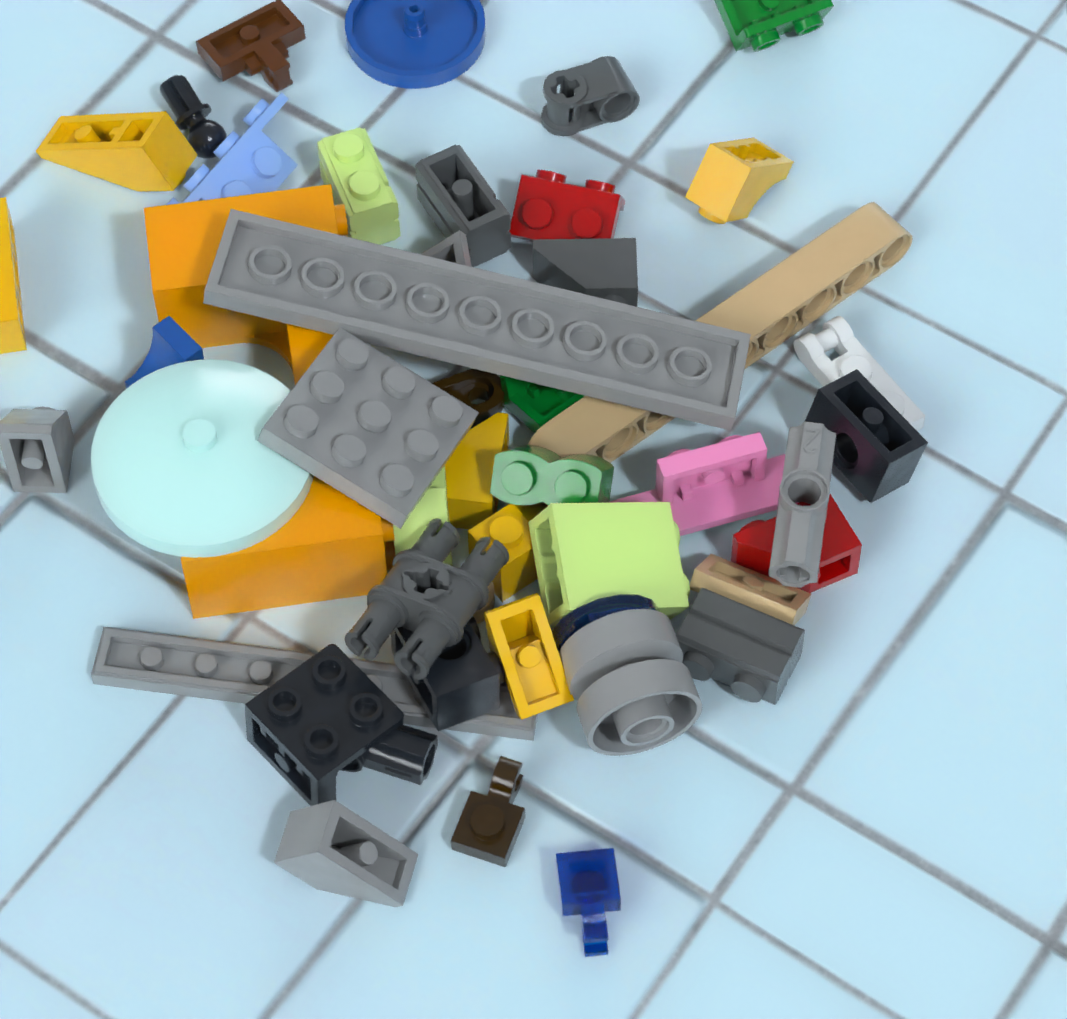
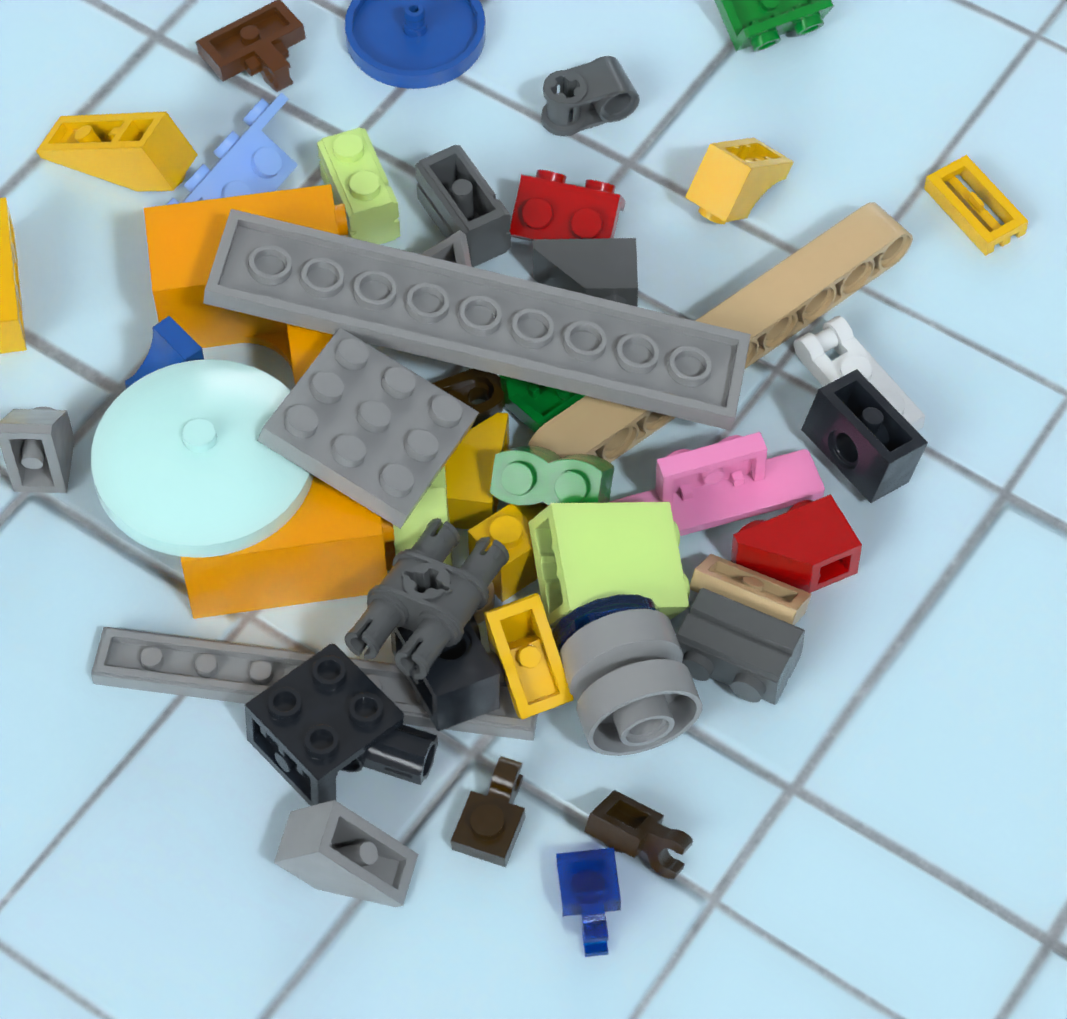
(191, 113): black axle -> none
(636, 828): none -> dark brown plate
(798, 527): light grey piece -> none
(968, 209): none -> yellow tile

